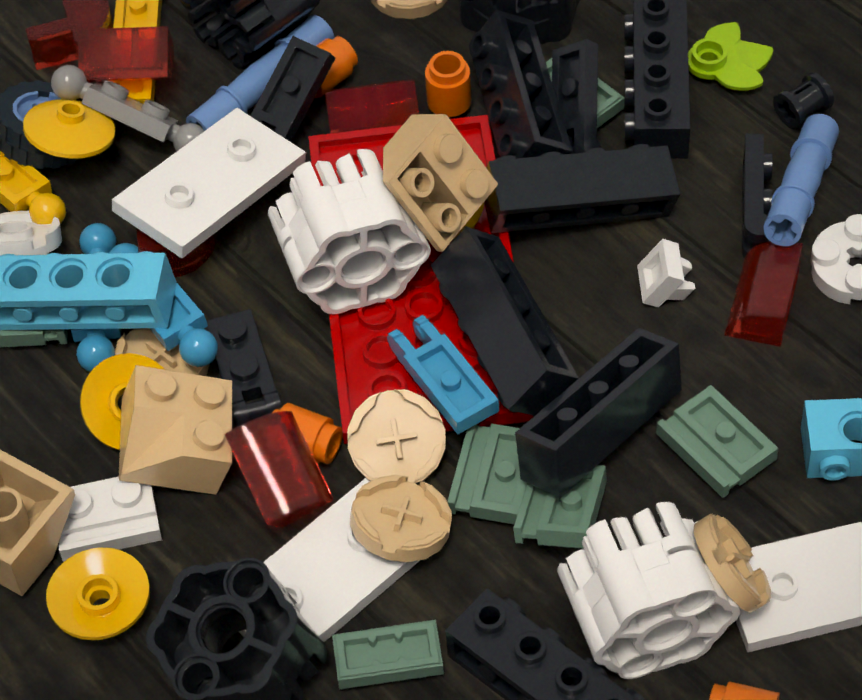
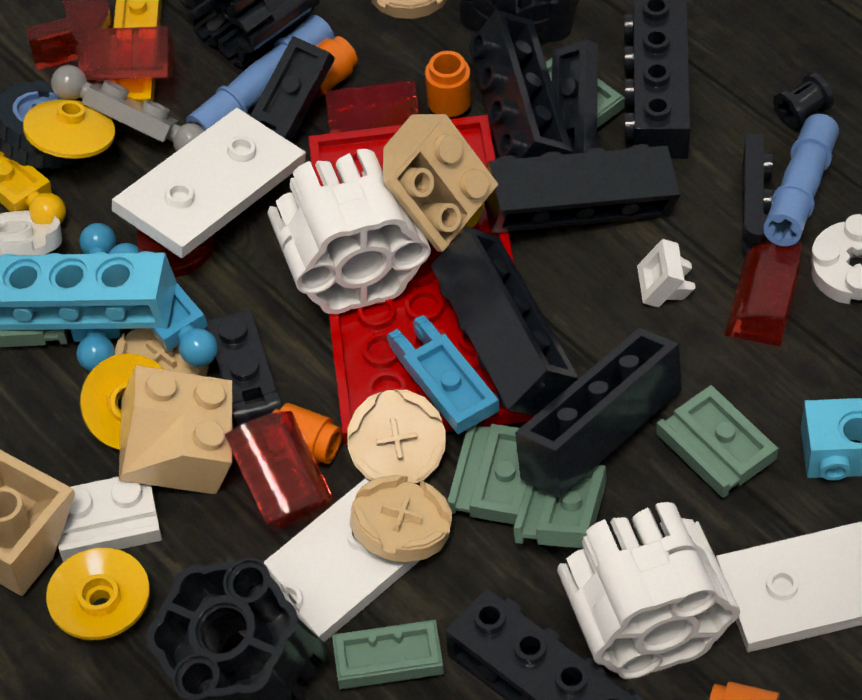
(727, 558): tan tile -> none
(728, 58): lime plate -> none

